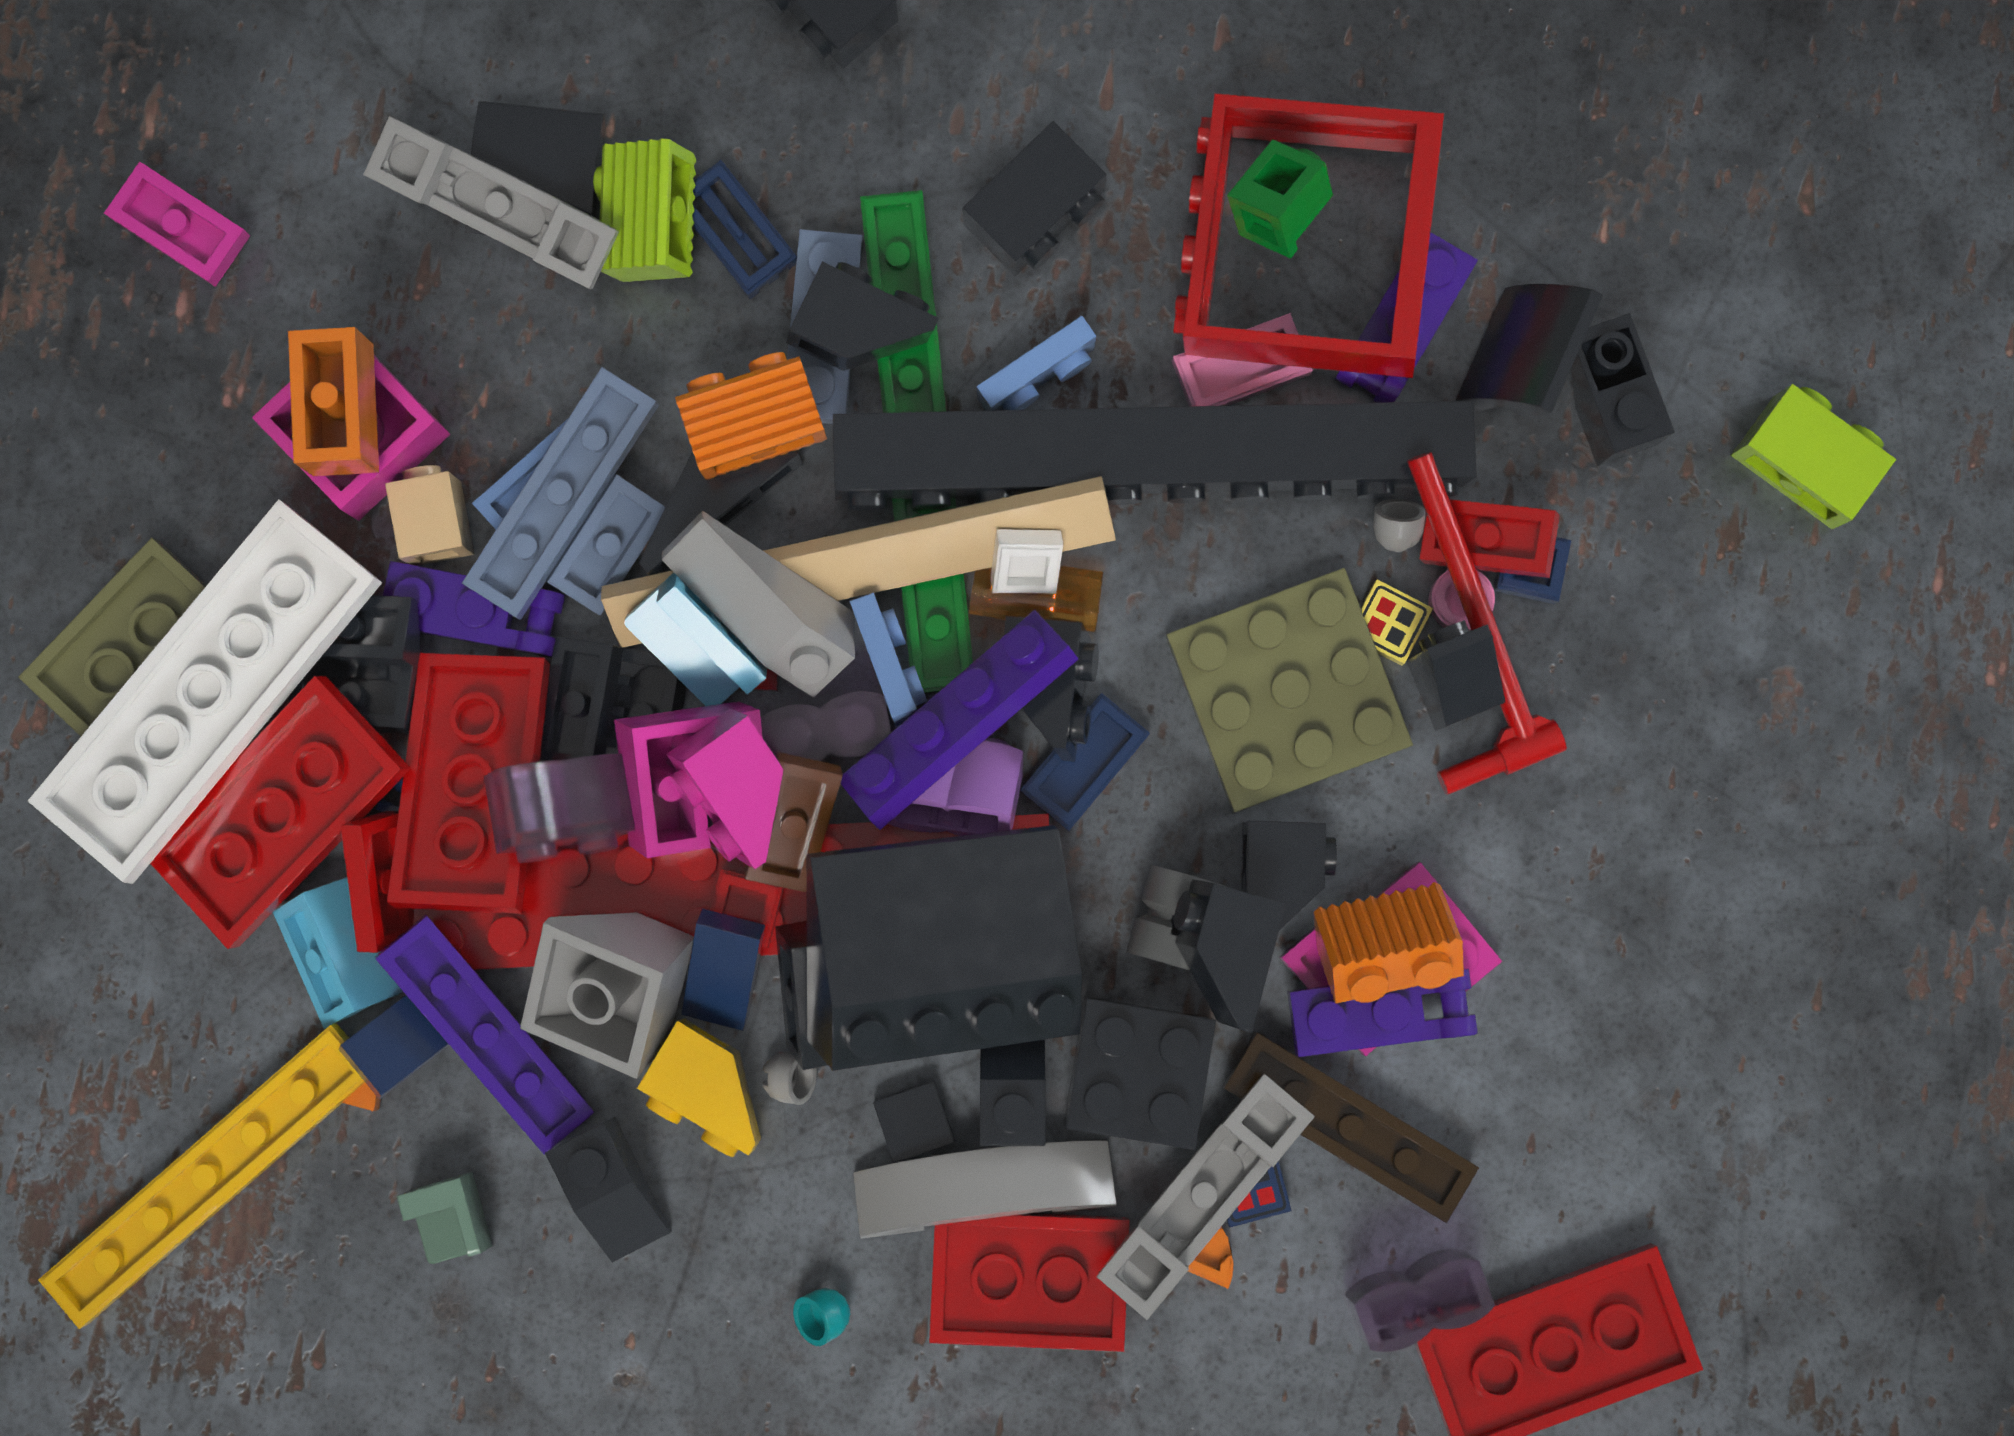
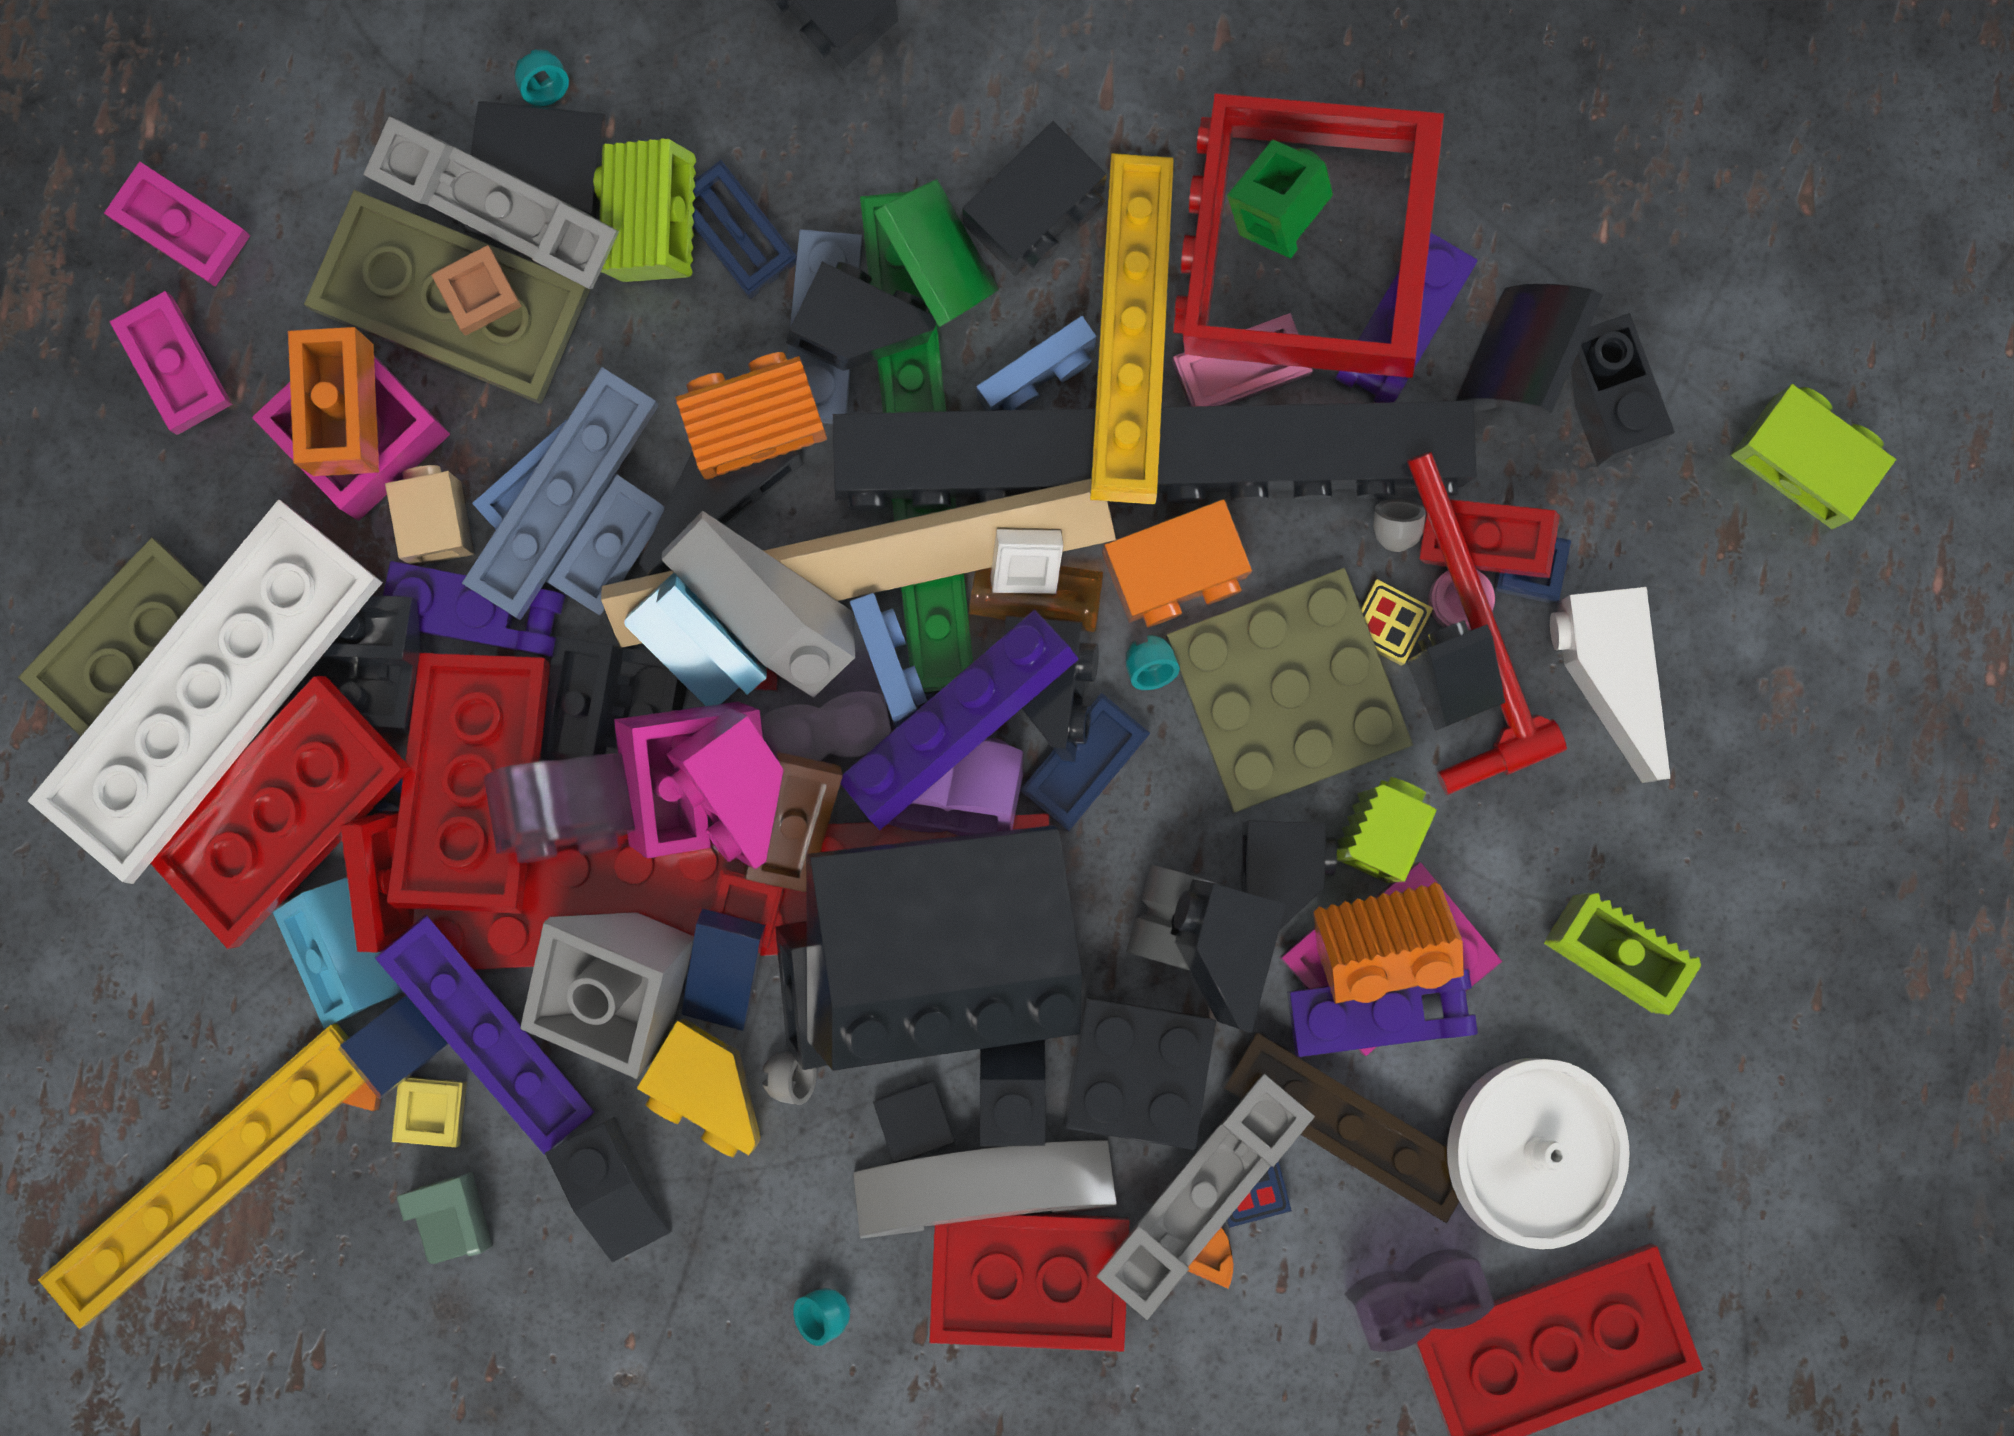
(170, 363): none -> dark pink plate
(383, 285): none -> olive plate
(429, 1111): none -> light yellow tile
(476, 290): none -> nougat plate
(528, 84): none -> teal hinge
(937, 251): none -> green slope
(1132, 330): none -> yellow tile
(1151, 663): none -> teal hinge
(1177, 563): none -> orange brick
(1386, 830): none -> lime brick
(1538, 1153): none -> white piece
(1613, 662): none -> white slope
(1623, 953): none -> lime brick

